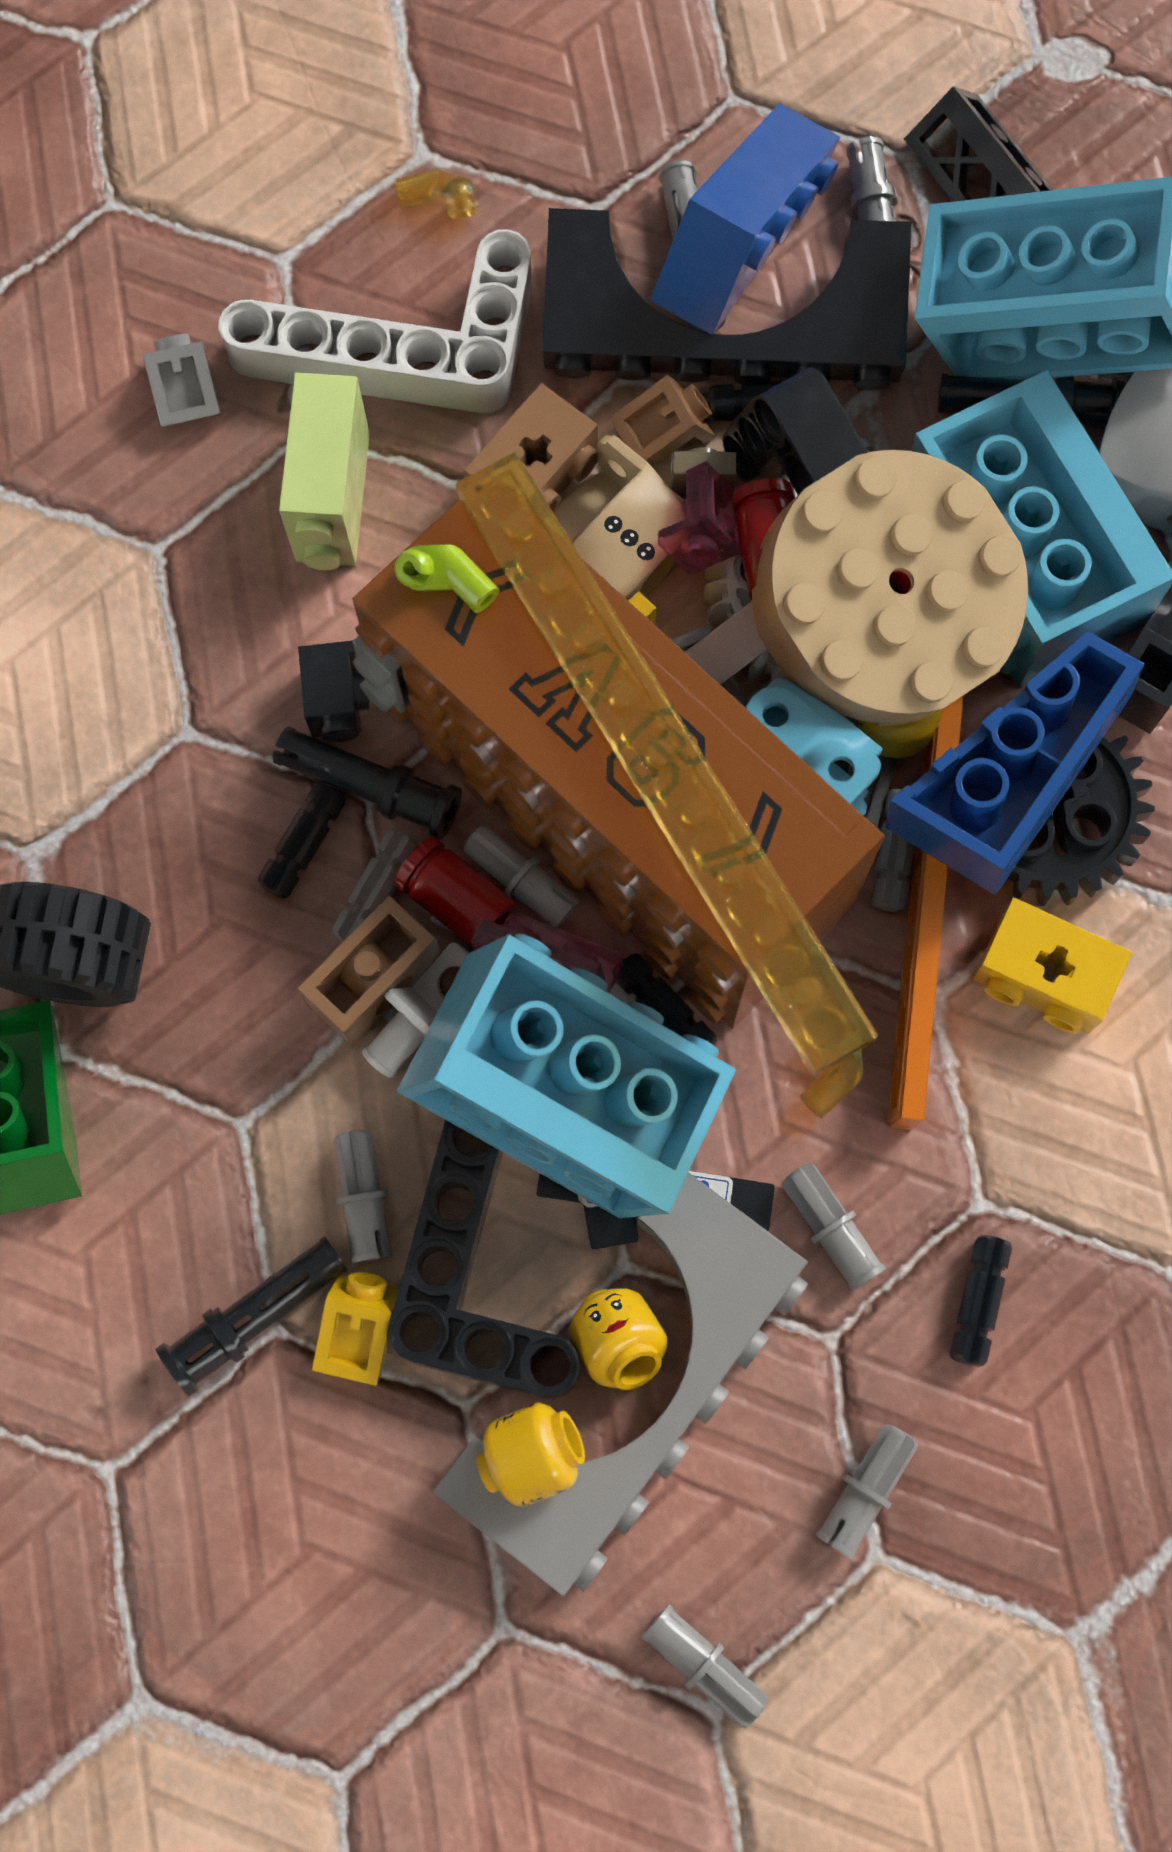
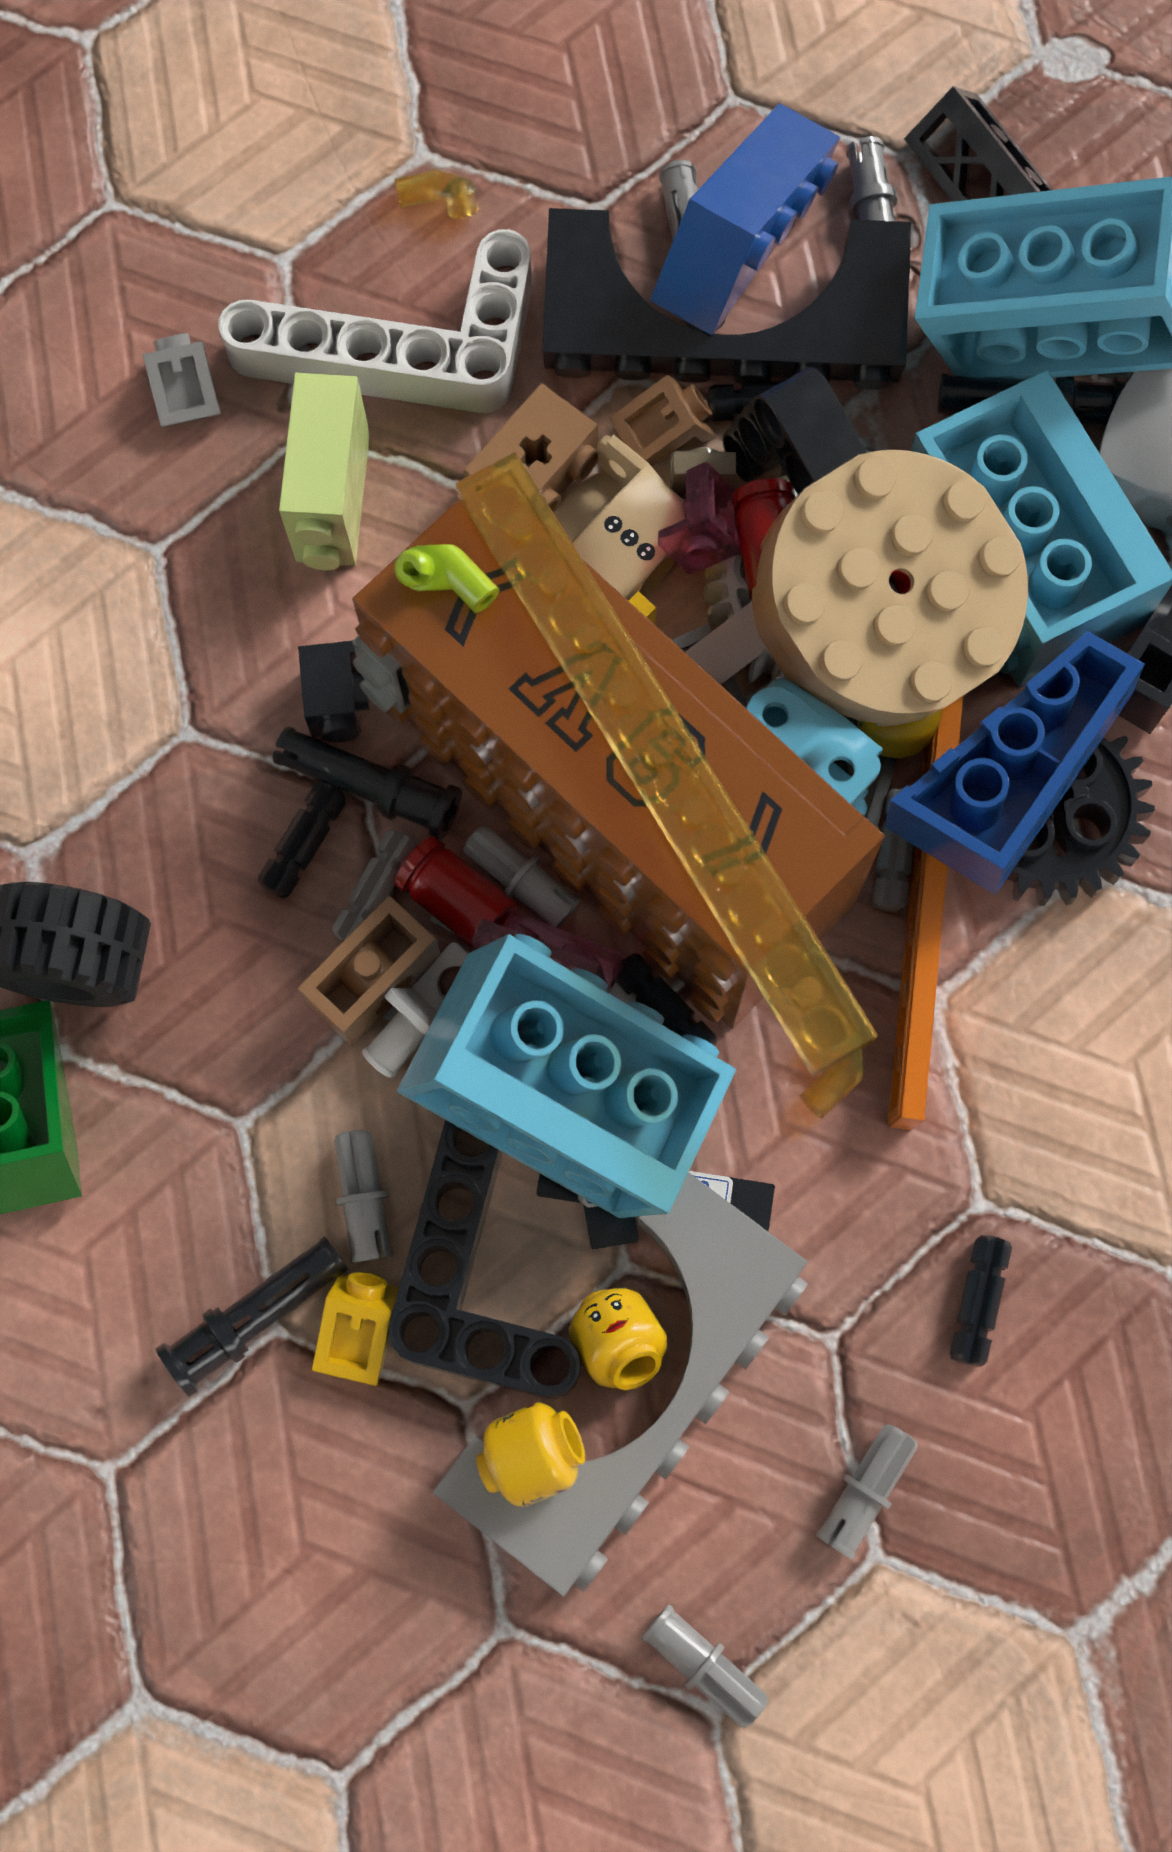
(832, 1226): light grey axle -> none
(1085, 967): yellow brick -> none

